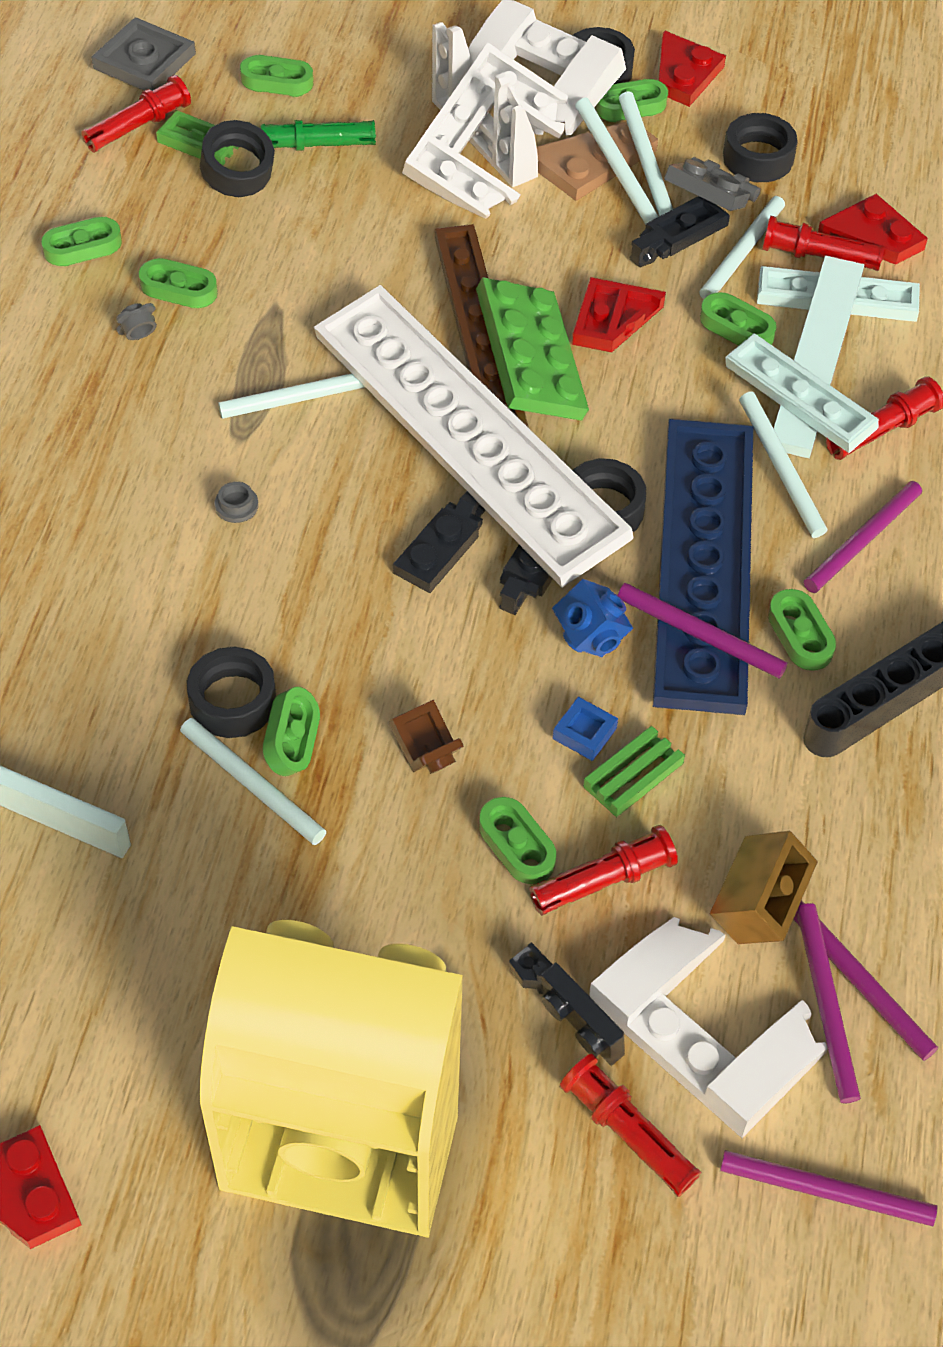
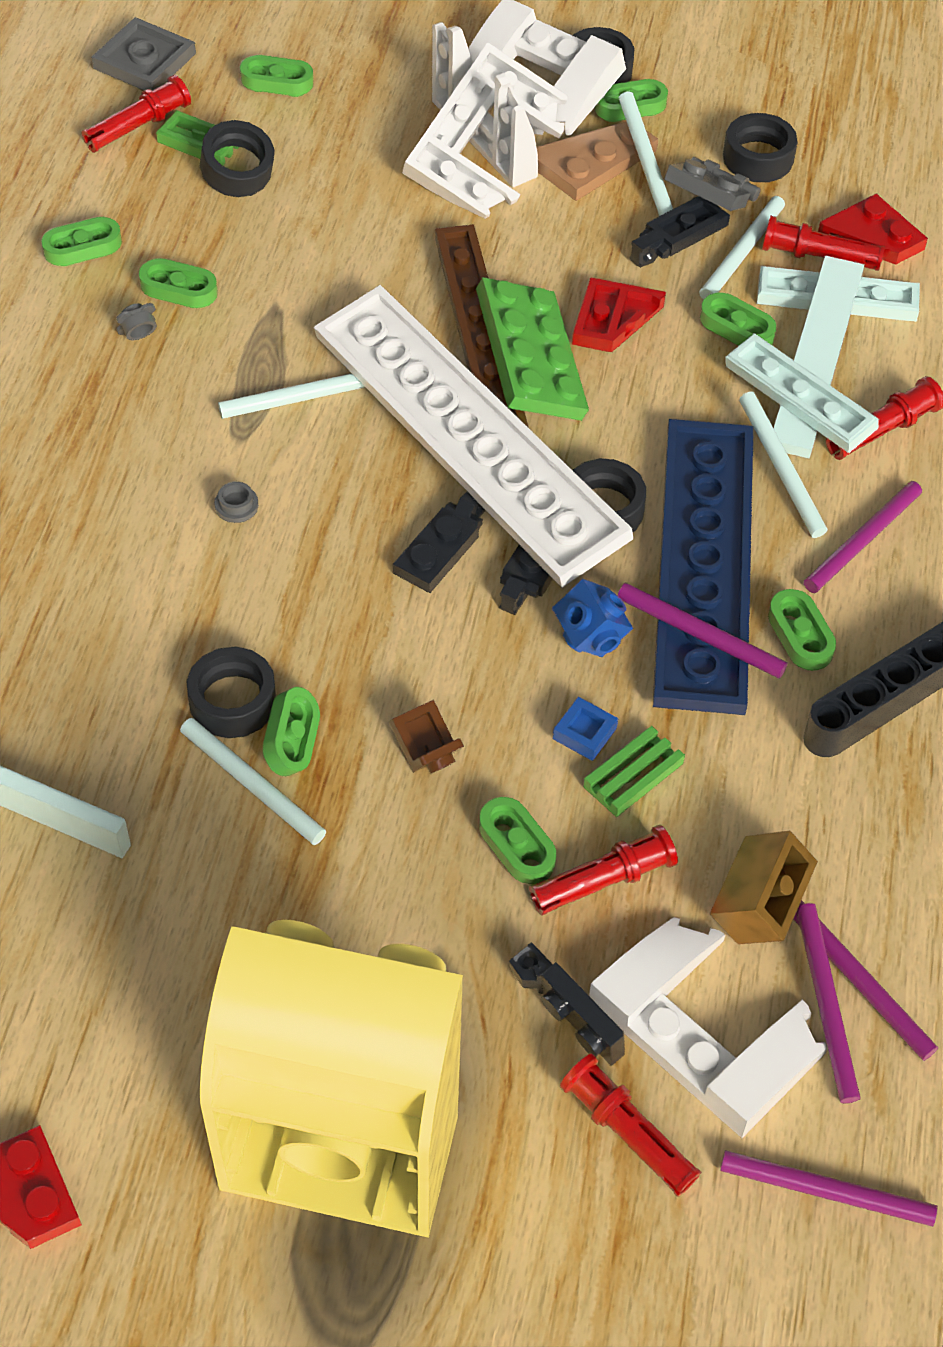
(321, 134): green pin -> none
(616, 160): light aqua bar -> none
(687, 67): red wing -> none

